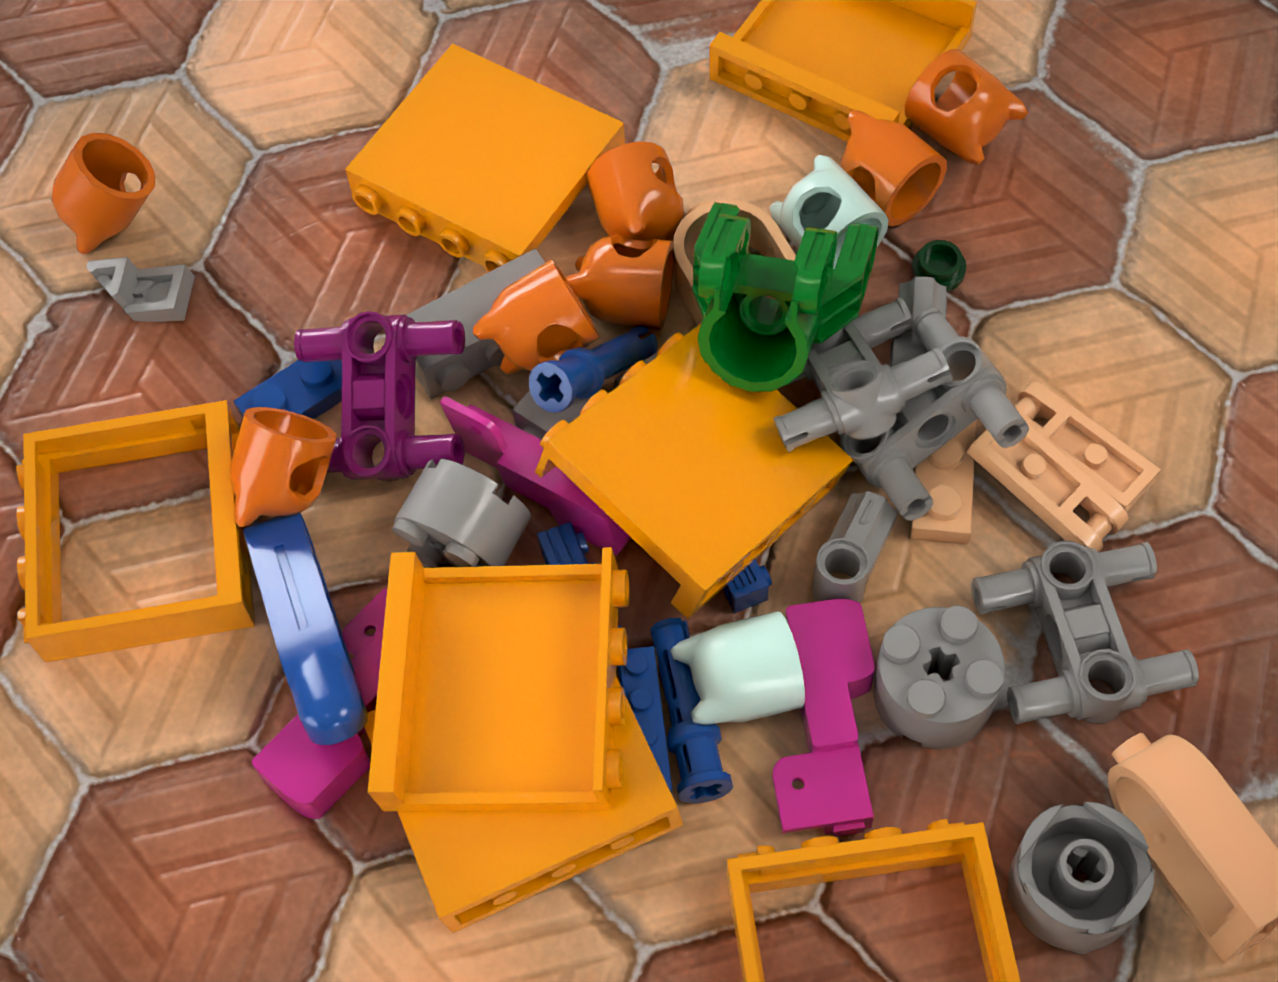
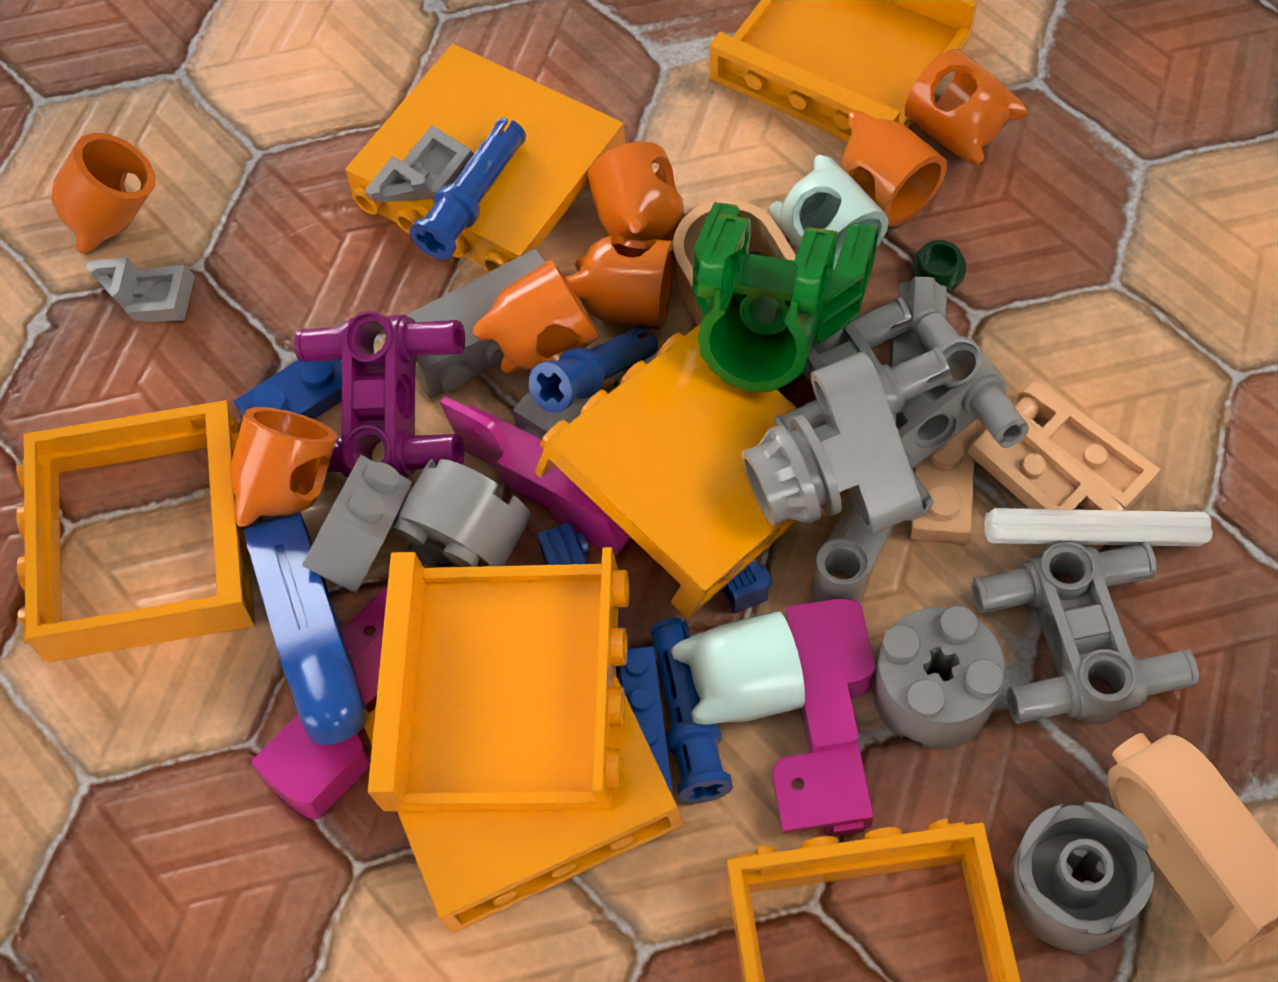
(357, 523): none -> light grey brick
(427, 167): none -> light grey slope
(458, 203): none -> blue pin
(851, 451): none -> light grey beam
(1097, 527): none -> white axle

